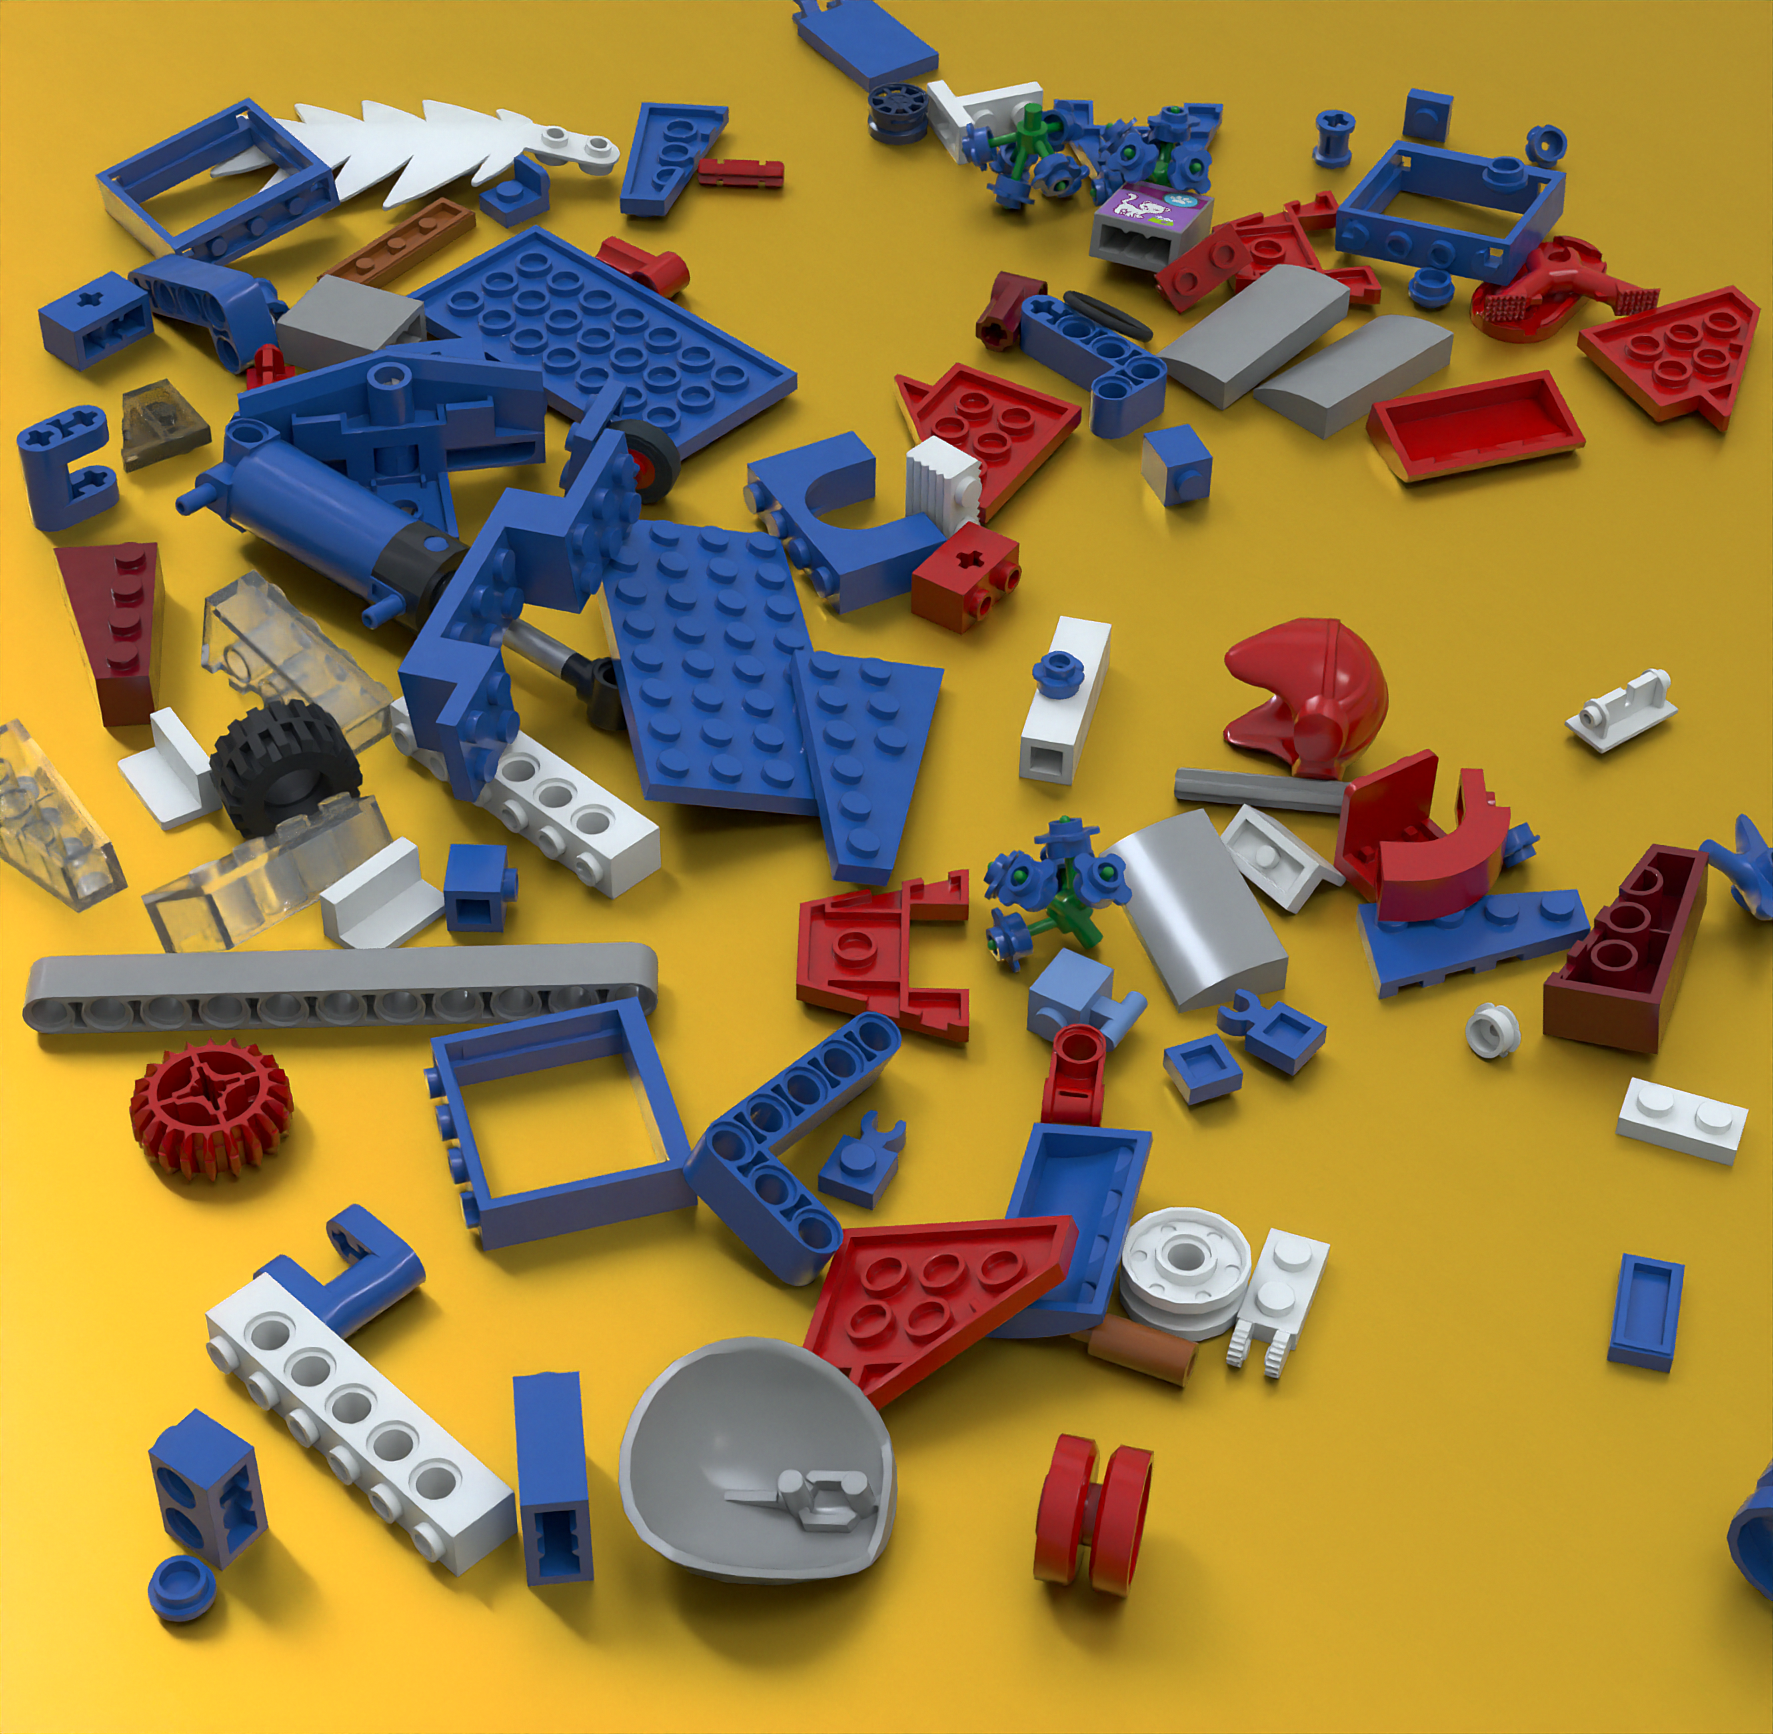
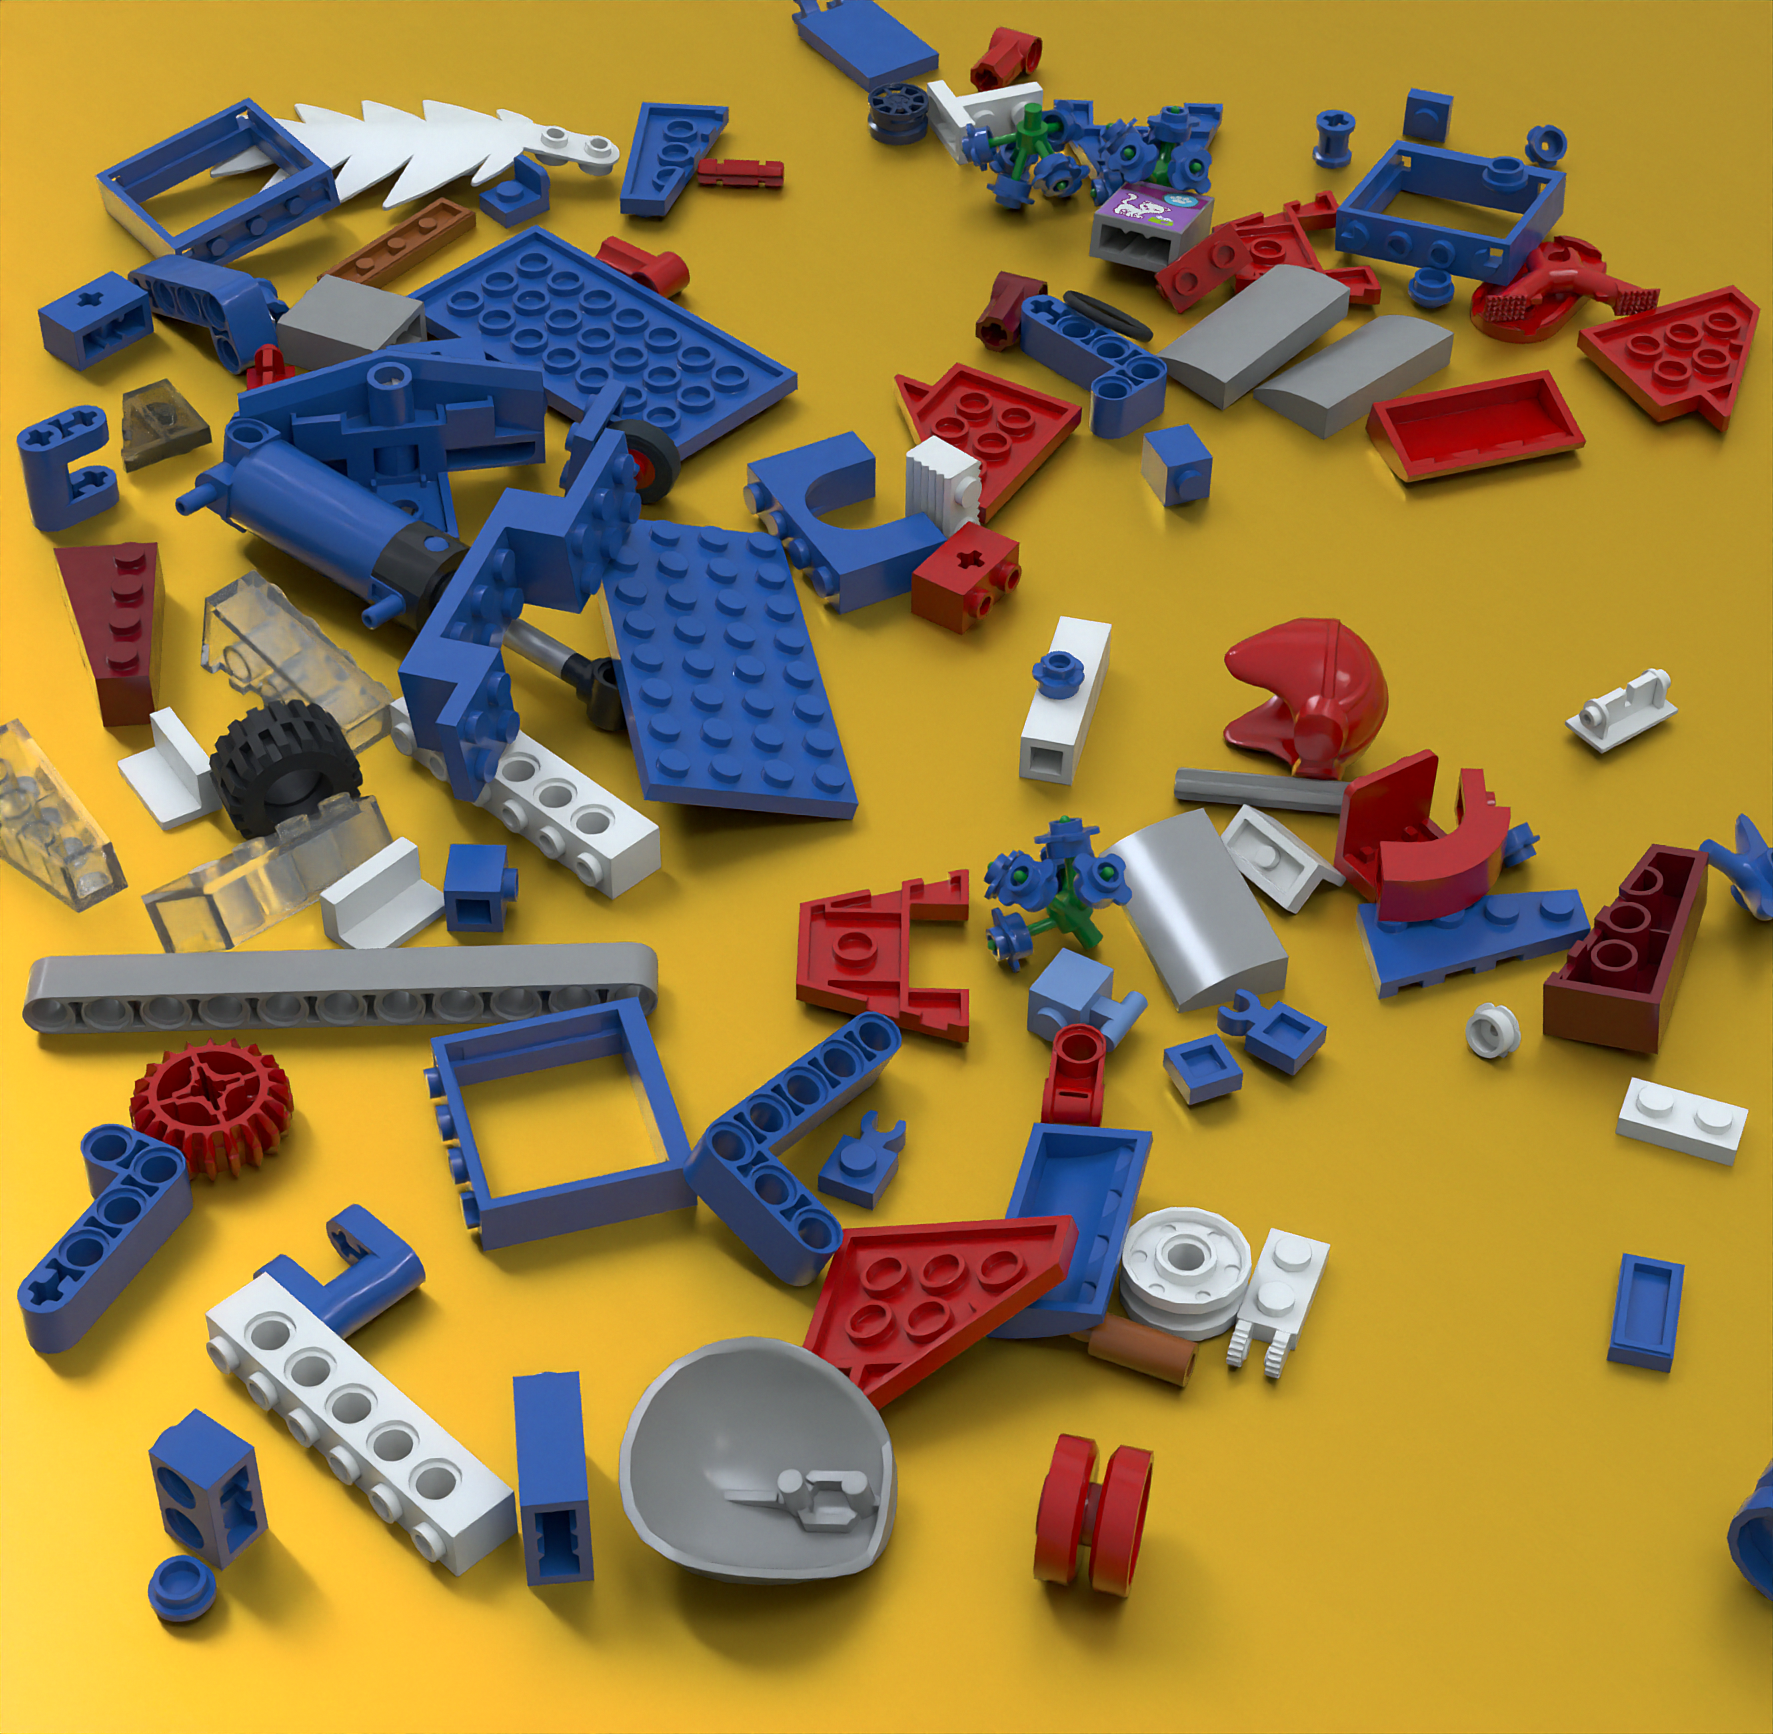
(138, 1205): none -> blue beam
(864, 750): blue wing -> none
(1006, 57): none -> red piece

